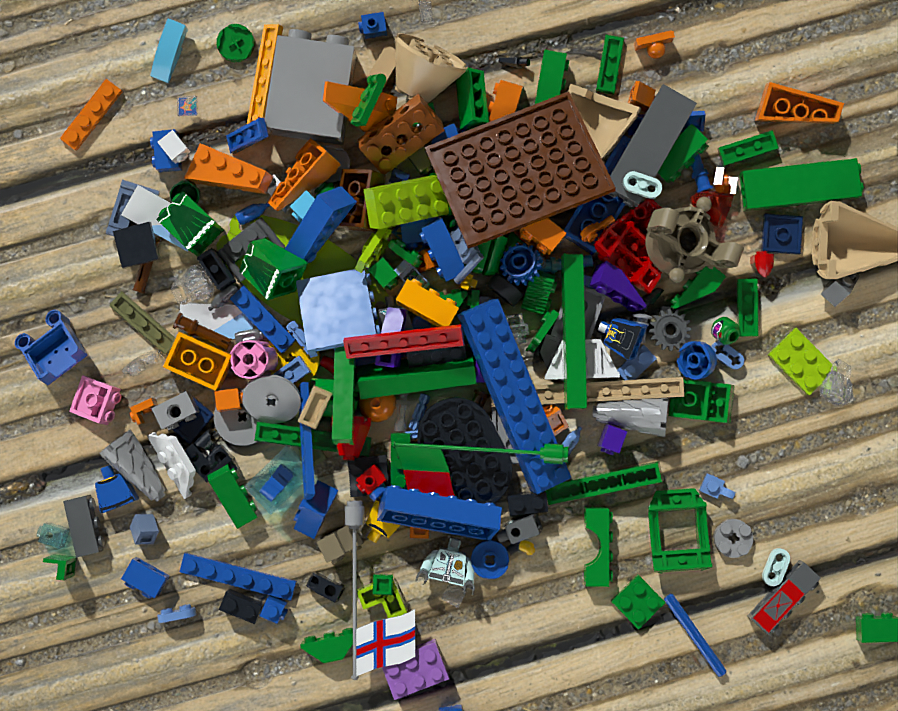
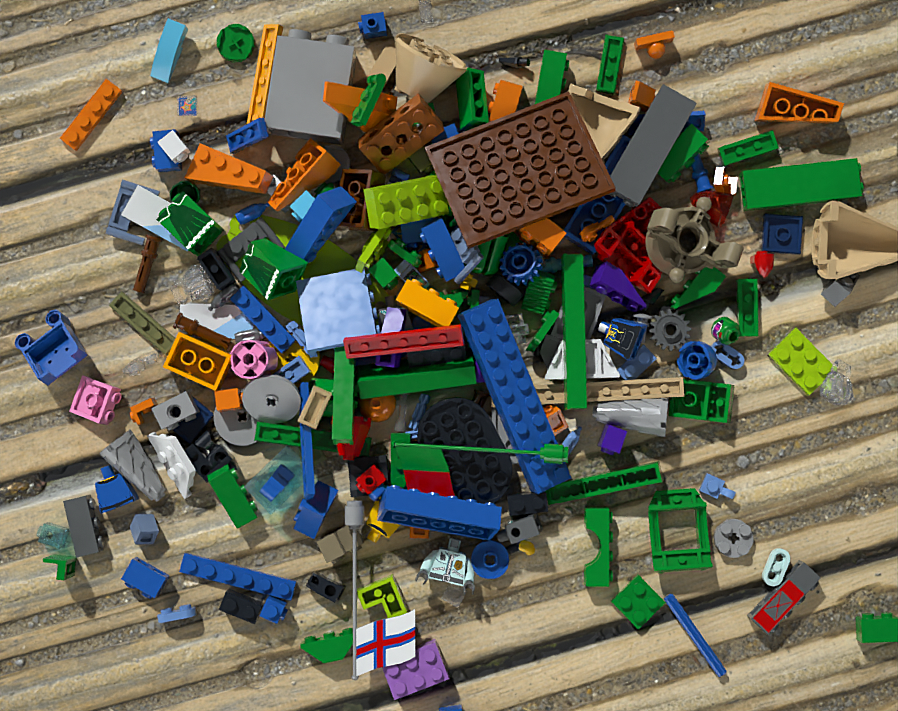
(136, 245): black tile -> none
(382, 584): green tile -> none
(642, 183): light aqua plate -> none

